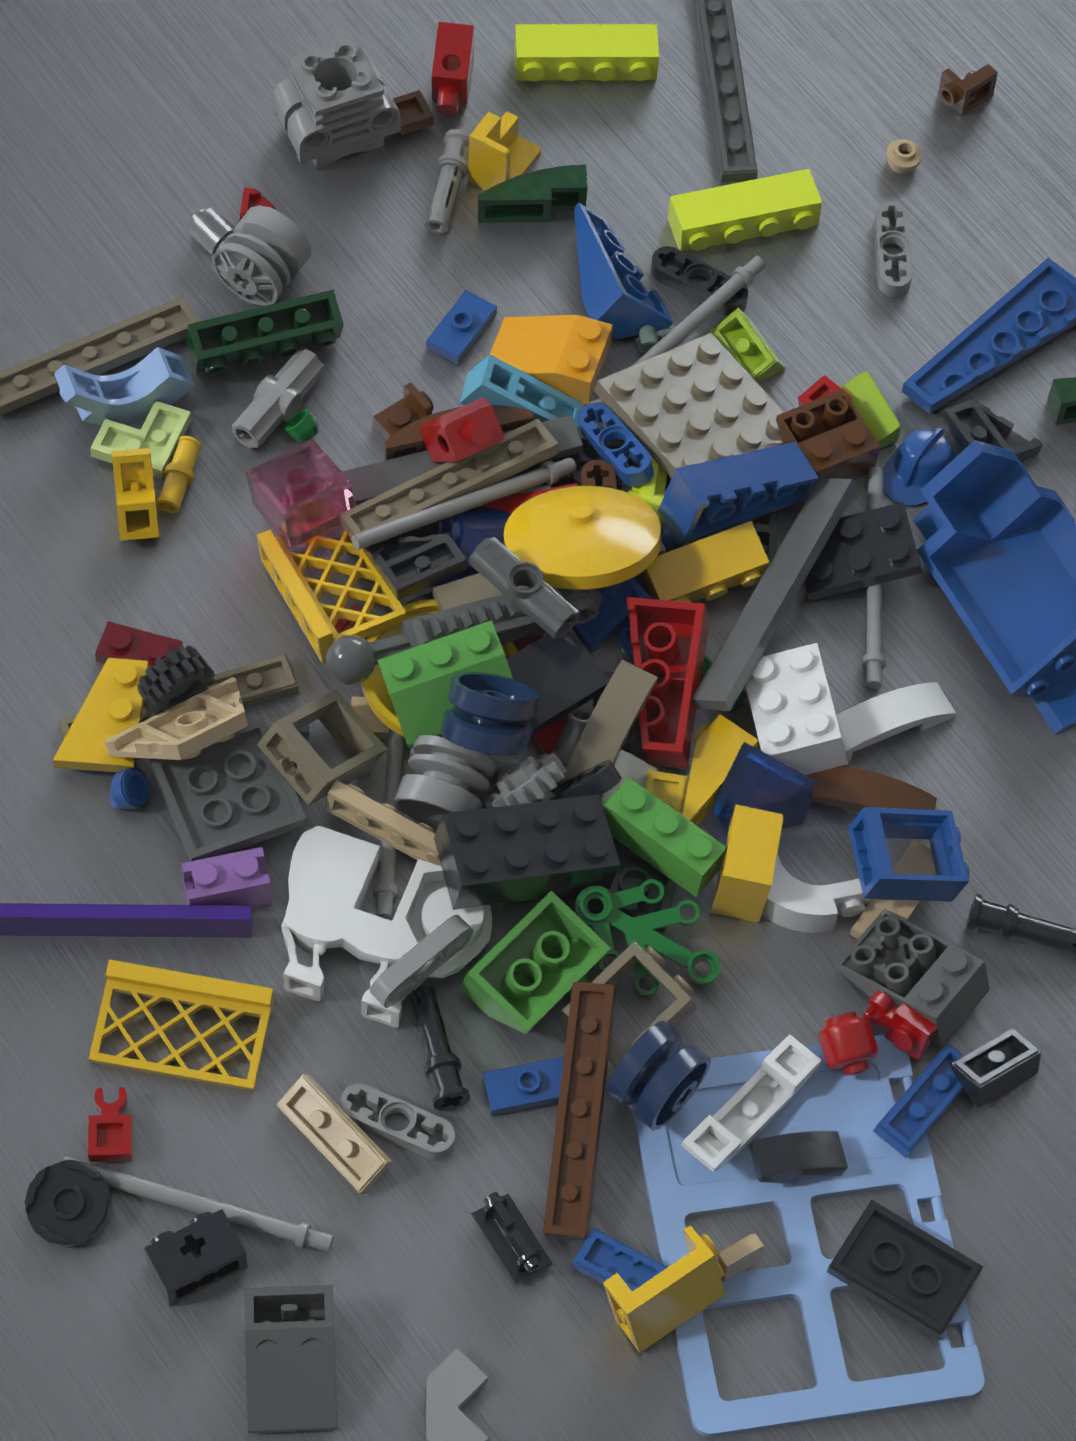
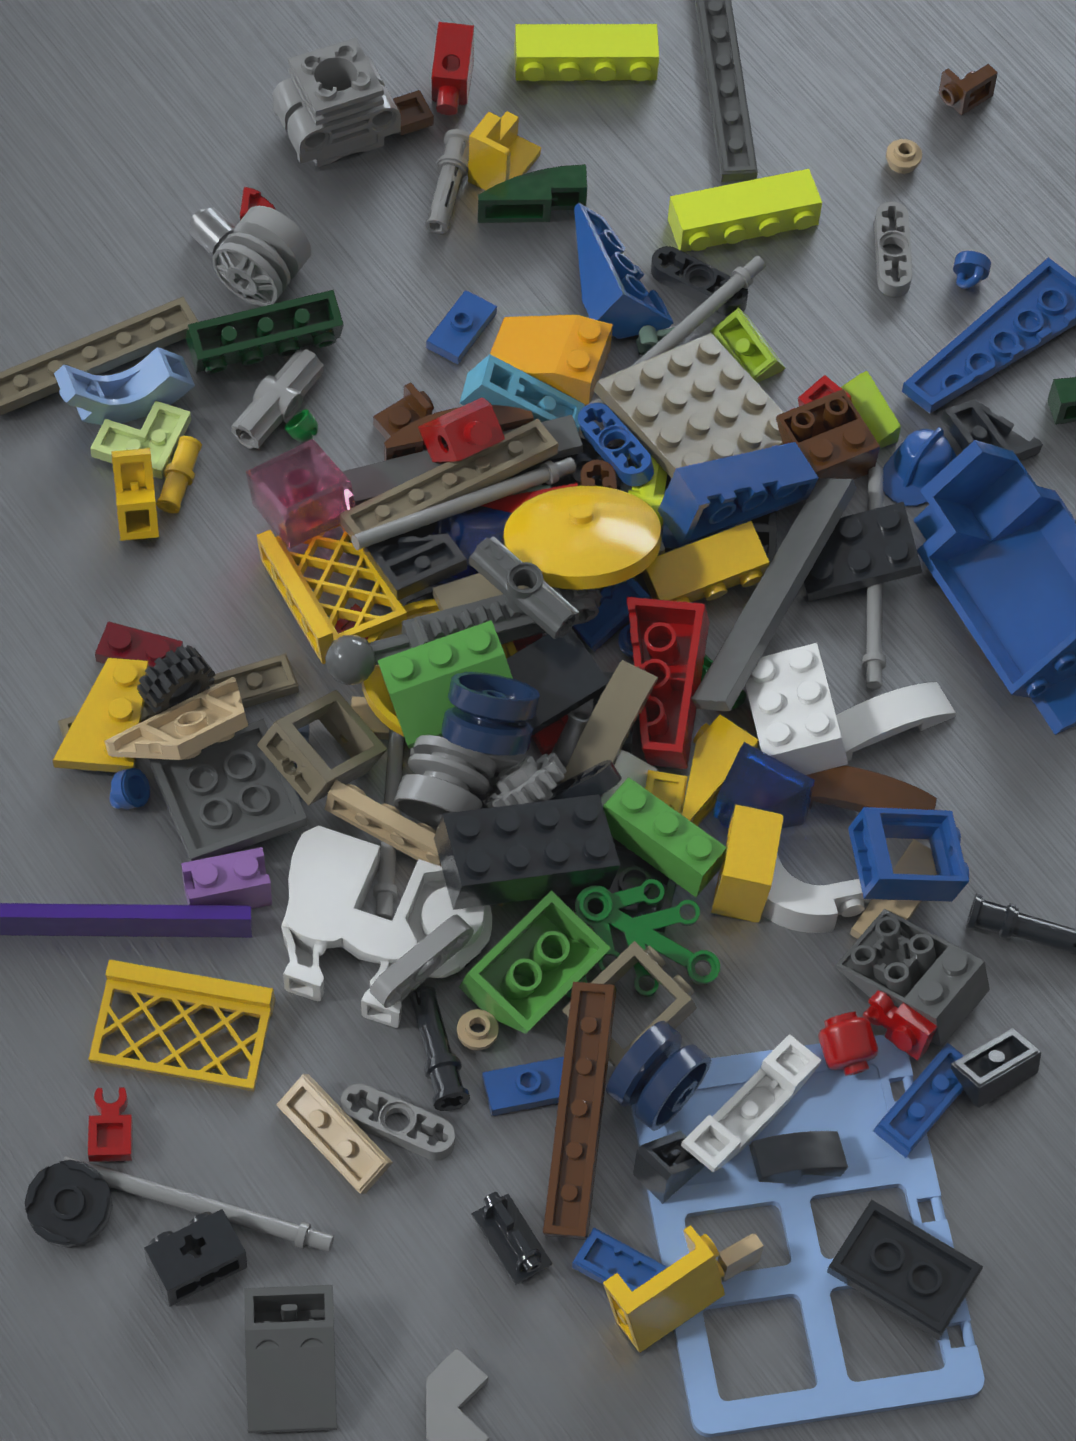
(475, 1040): none -> tan plate
(665, 1165): none -> black slope
(972, 266): none -> blue tile

